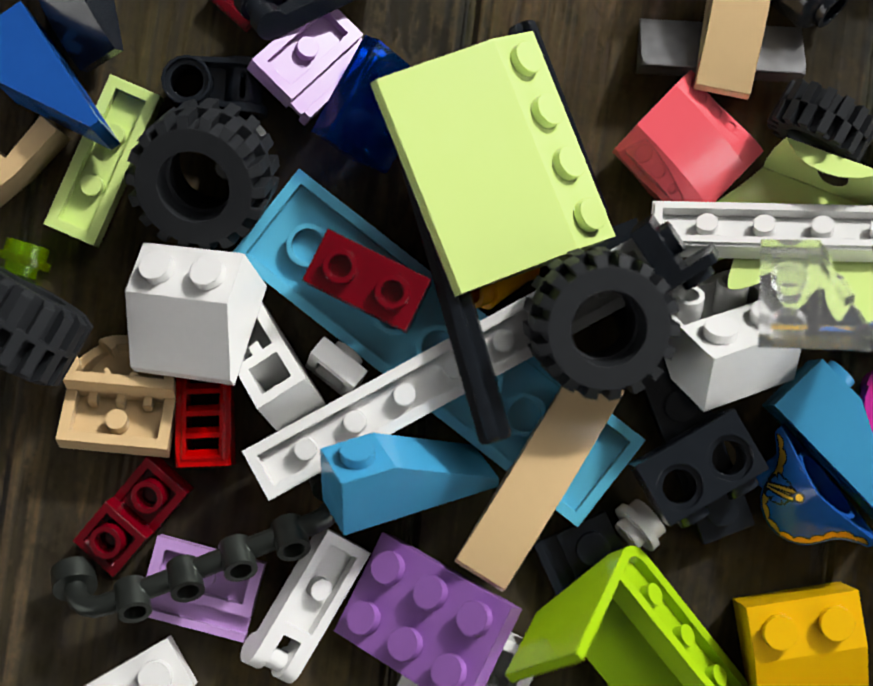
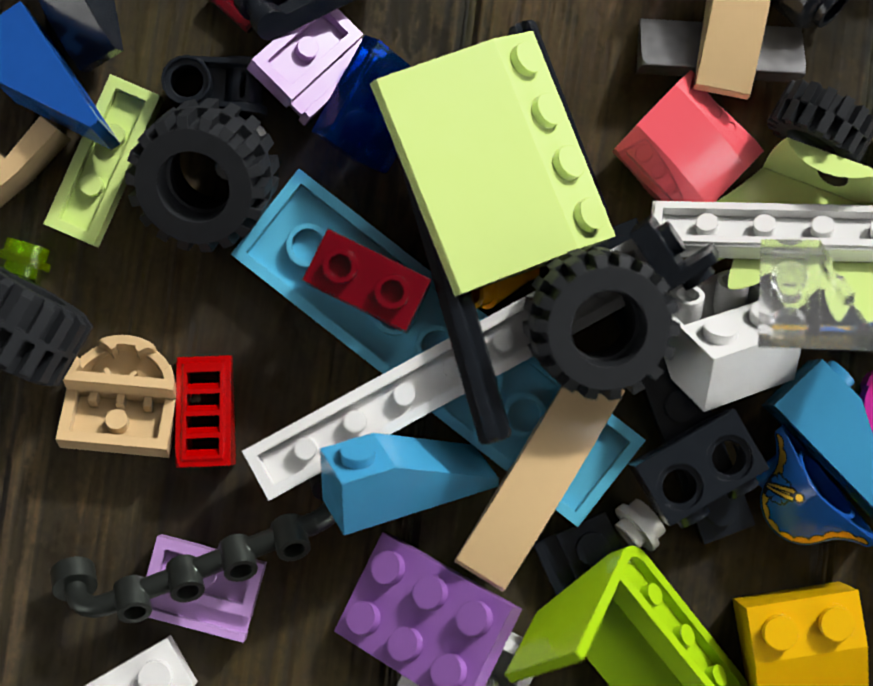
(133, 514): dark red slope -> none
(191, 312): white slope -> none
(276, 375): white slope -> none
(305, 606): white plate -> none
(336, 366): white plate -> none

